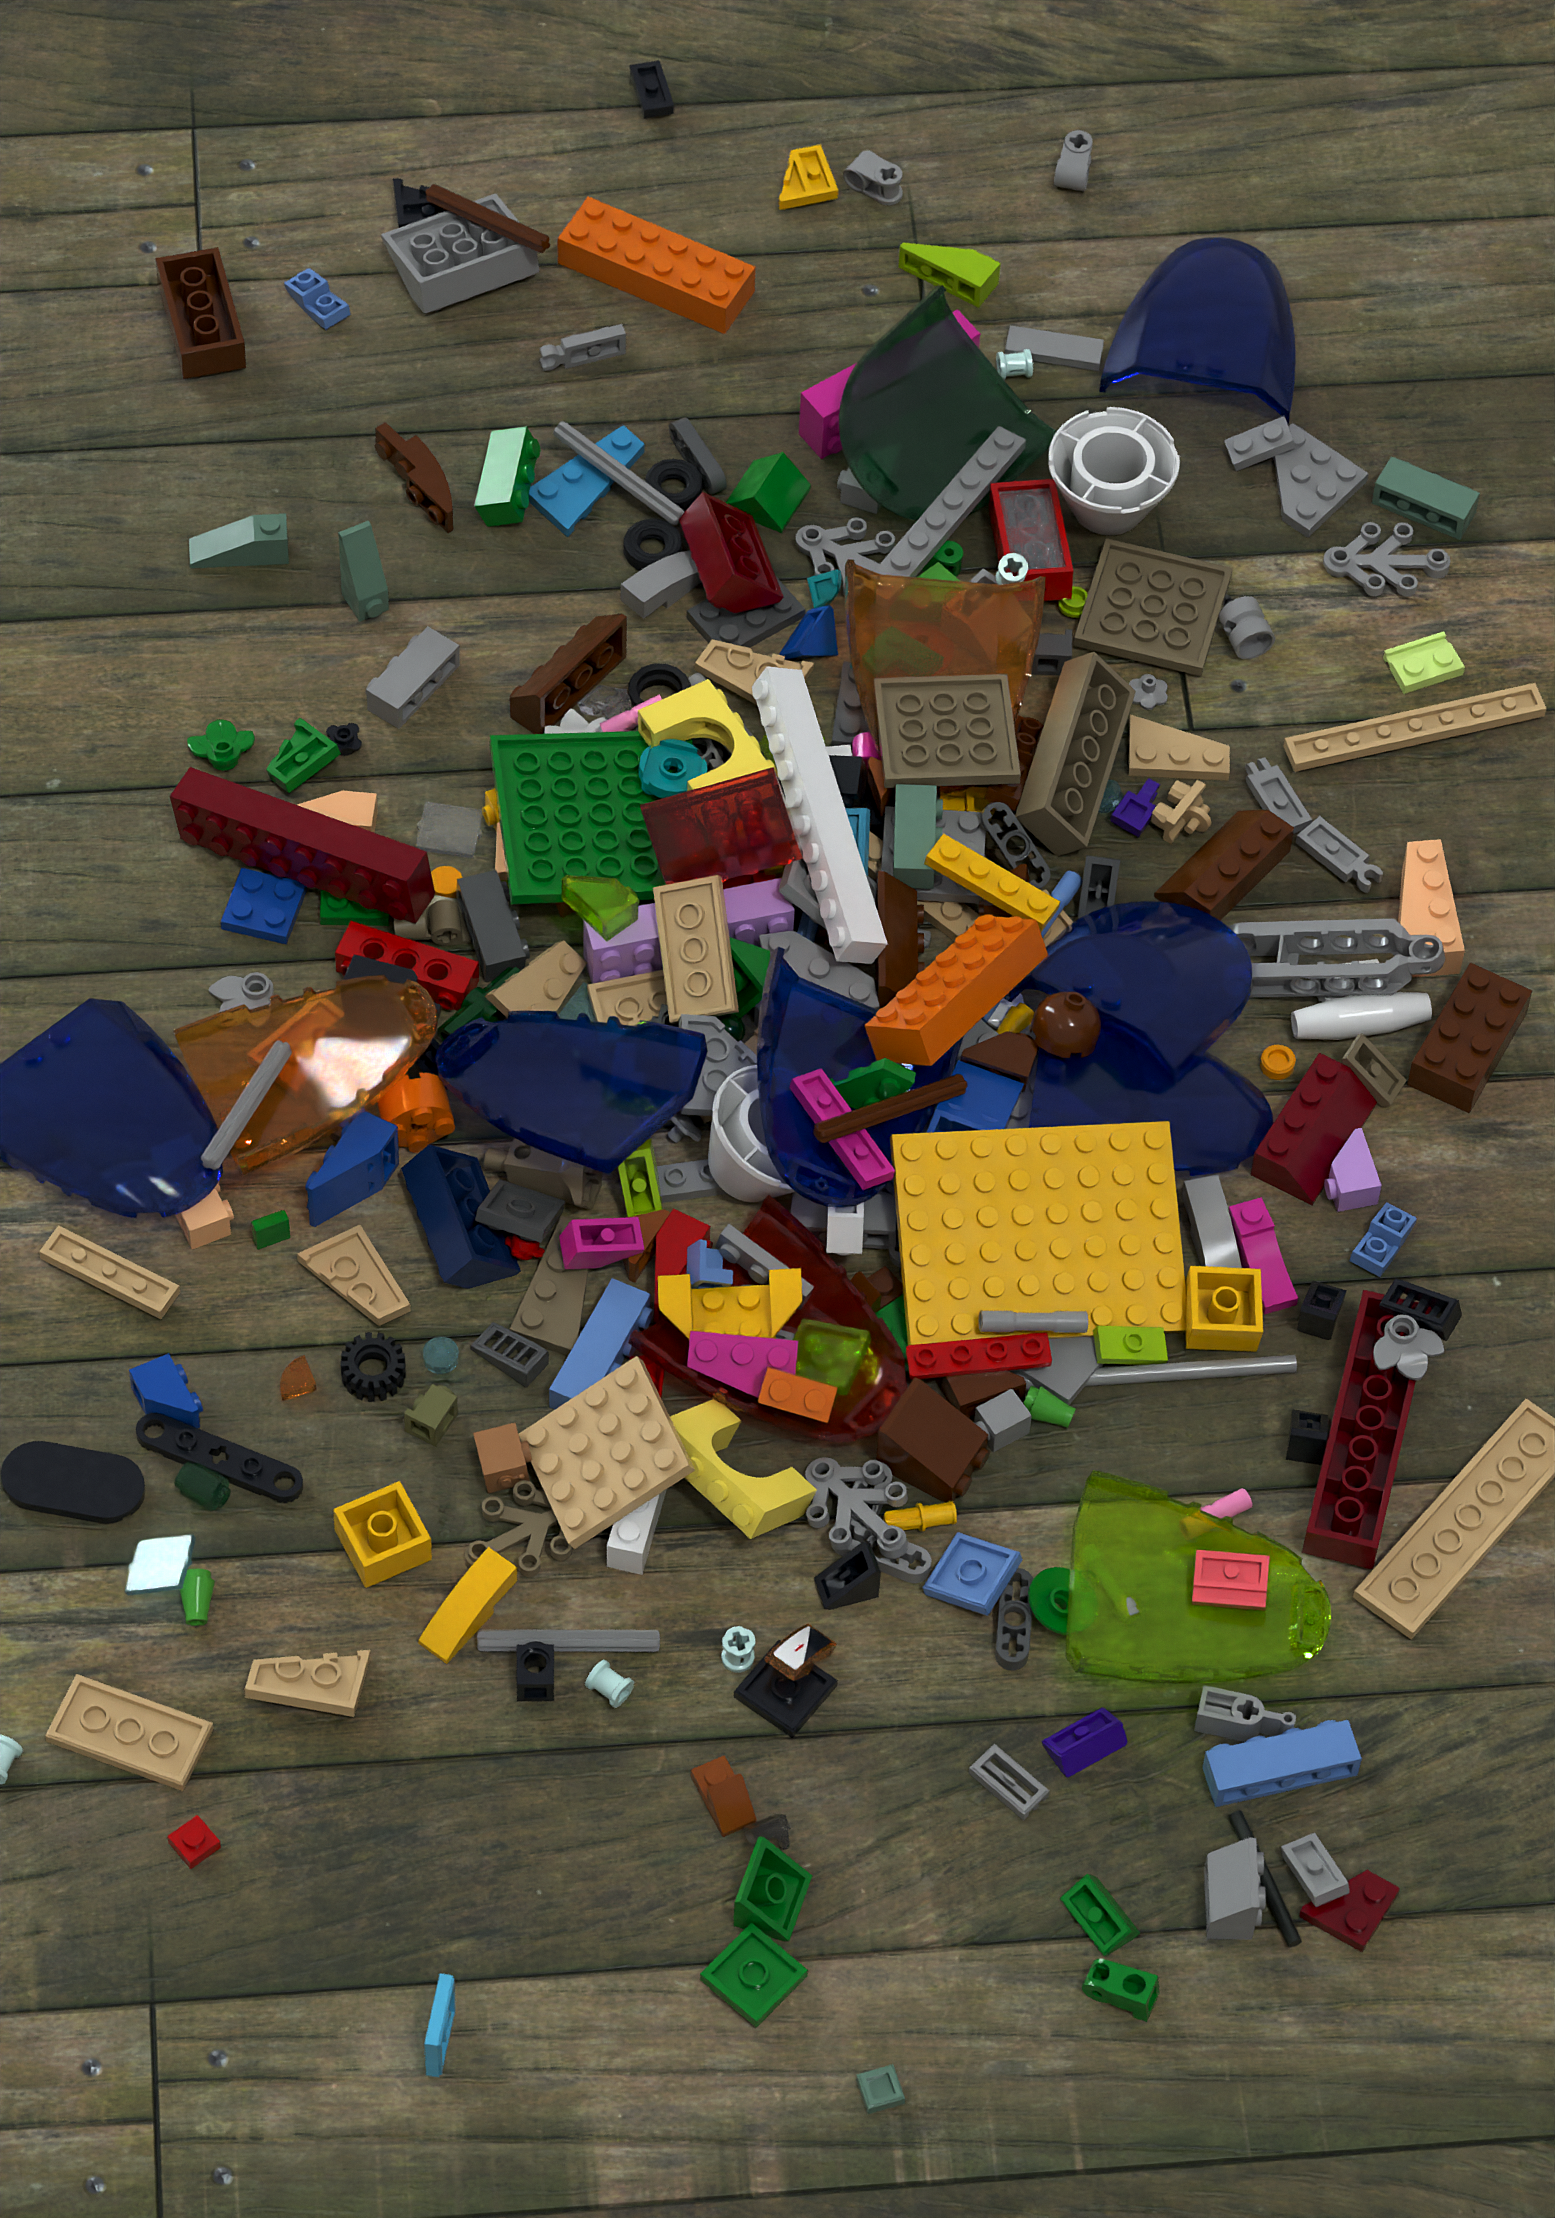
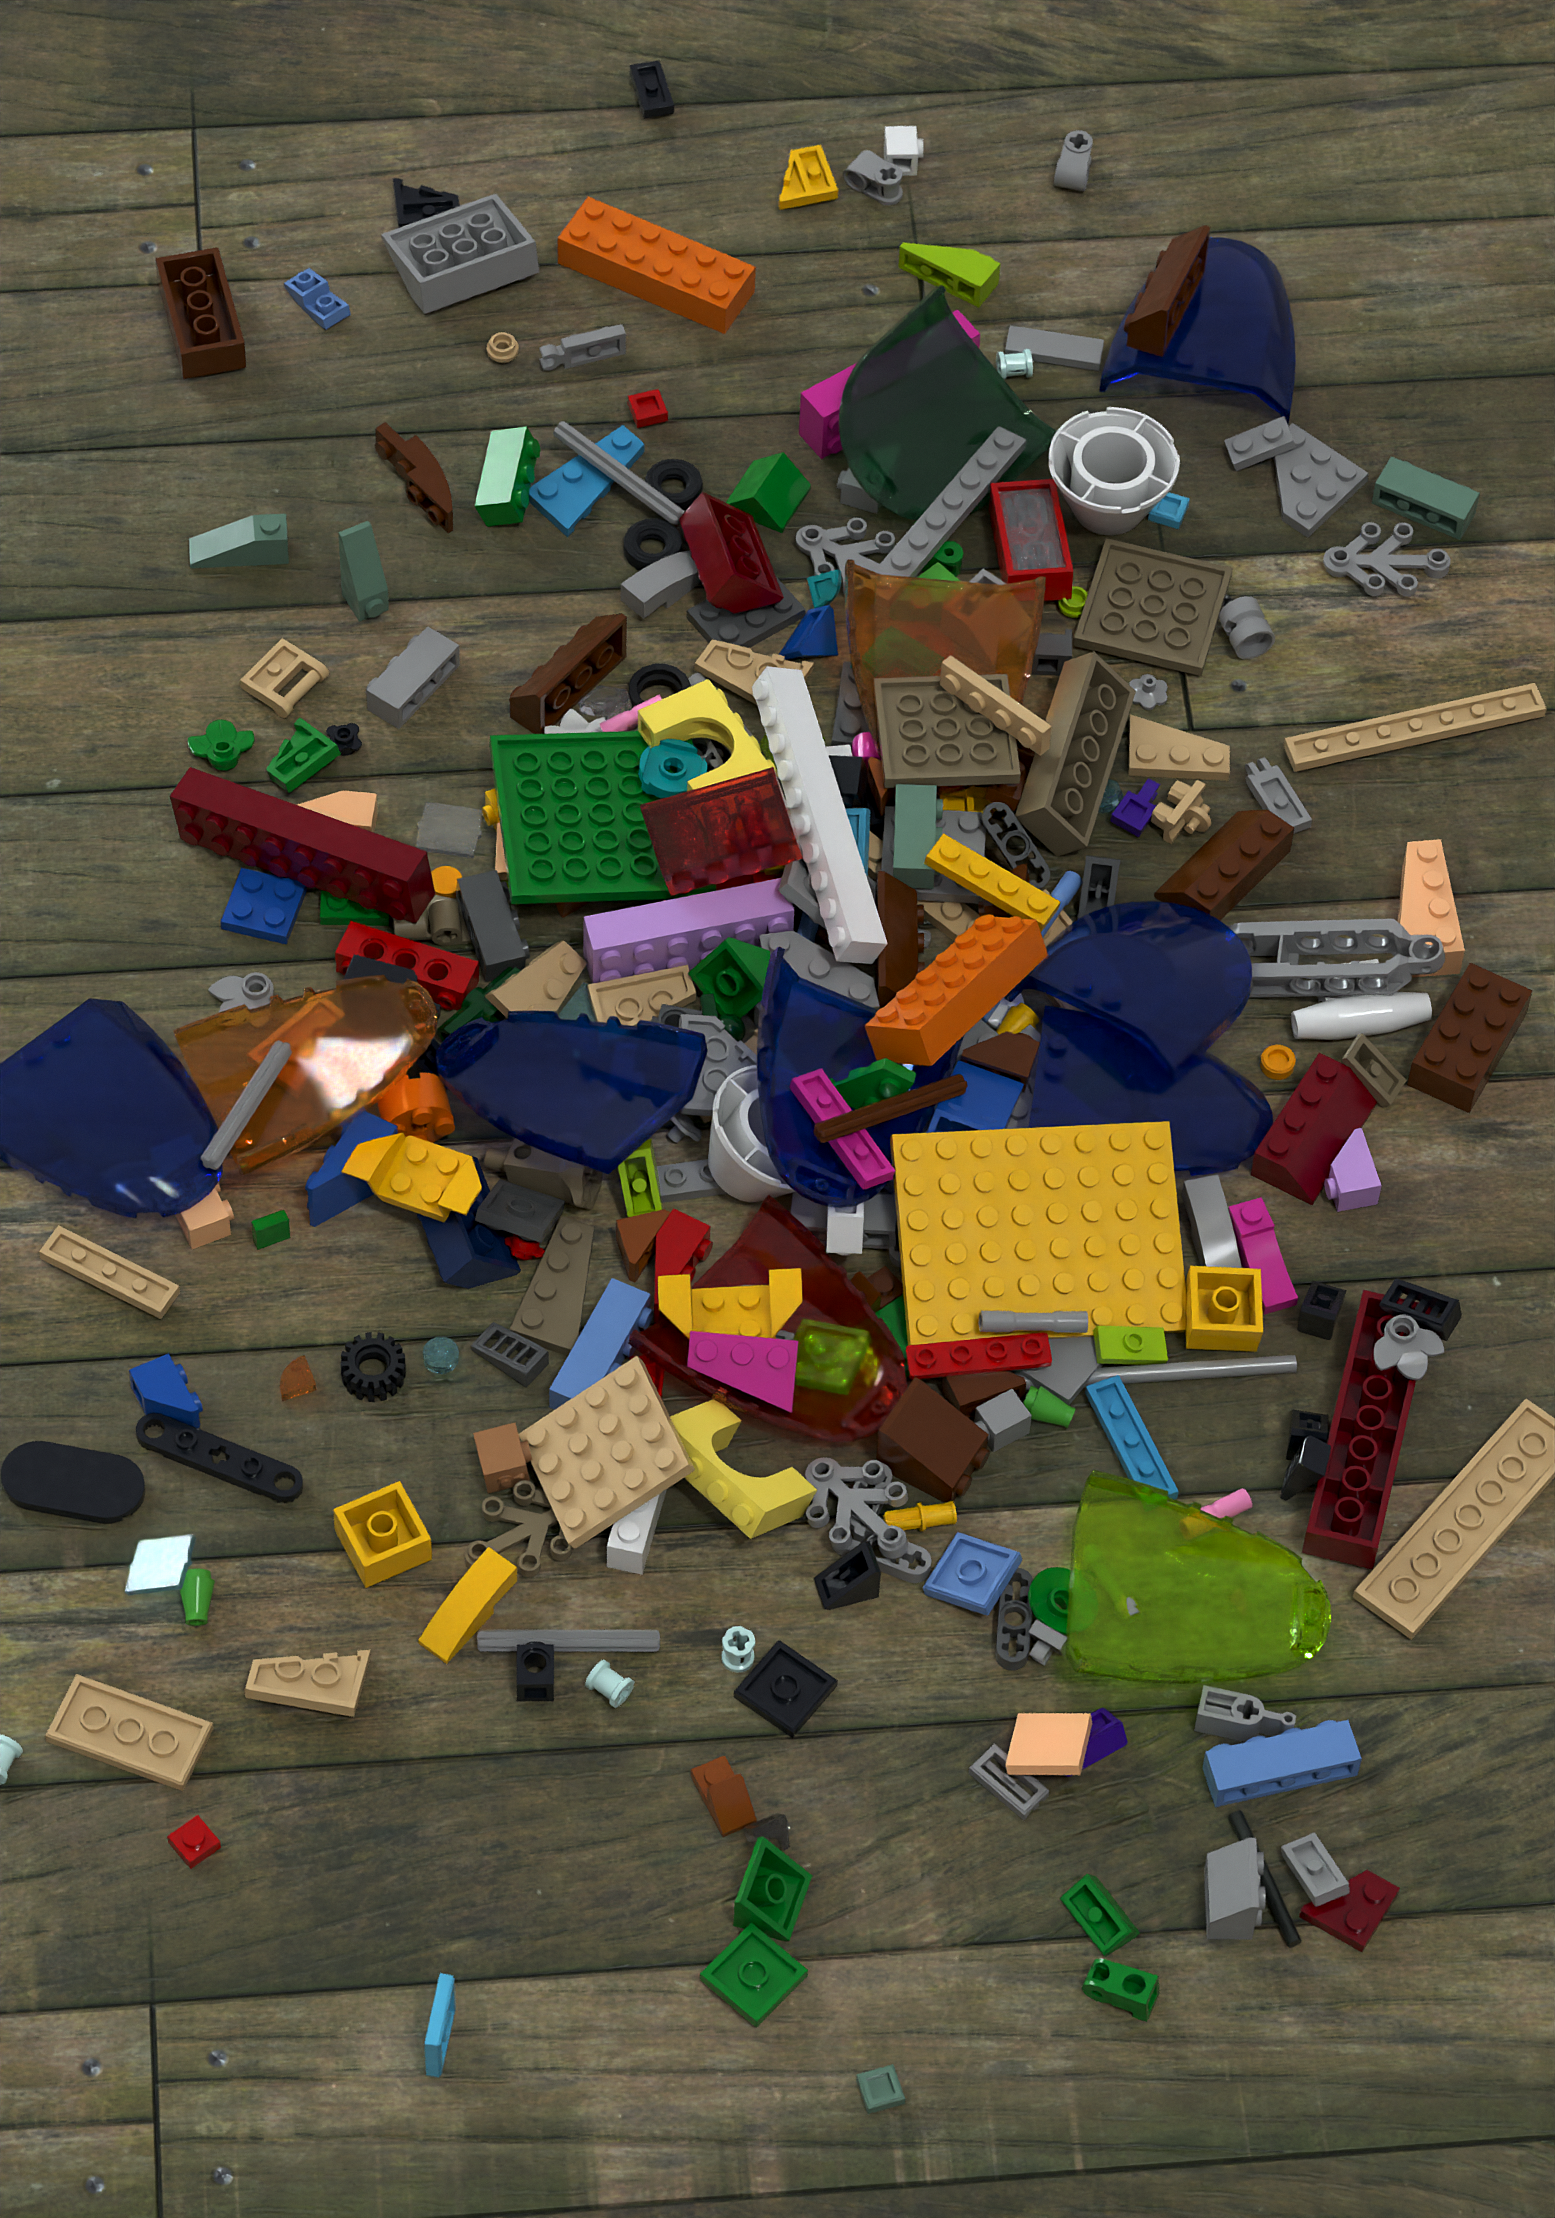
(203, 1486): clear green brick -> none
(277, 670): none -> tan plate
(357, 1274): tan wing -> none
(416, 1175): none -> yellow piece
(431, 1414): olive brick -> none
(488, 218): reddish brown axle -> none
(502, 347): none -> tan plate
(600, 1241): dark pink slope -> none
(601, 903): clear neon green slope -> none
(647, 408): none -> red plate
(695, 948): tan tile -> none
(696, 452): dark grey beam -> none
(706, 1267): medium blue panel -> none
(741, 1250): light grey plate -> none
(797, 1394): orange brick -> none
(800, 1651): slope -> none
(903, 148): none -> white brick
(995, 705): none -> tan plate
(1016, 564): light aqua bush -> none
(1047, 1642): none -> light grey tile
(1049, 1744): none -> light nougat tile
(1066, 1024): reddish brown cylinder -> none
(1129, 1435): none -> dark azure plate
(1168, 292): none -> reddish brown slope
(1170, 510): none -> medium azure tile
(1230, 1580): coral plate -> none
(1306, 1467): none -> black slope
(1338, 853): light grey plate -> none
(1383, 1239): medium blue slope -> none
(1423, 662): yellowish green plate -> none

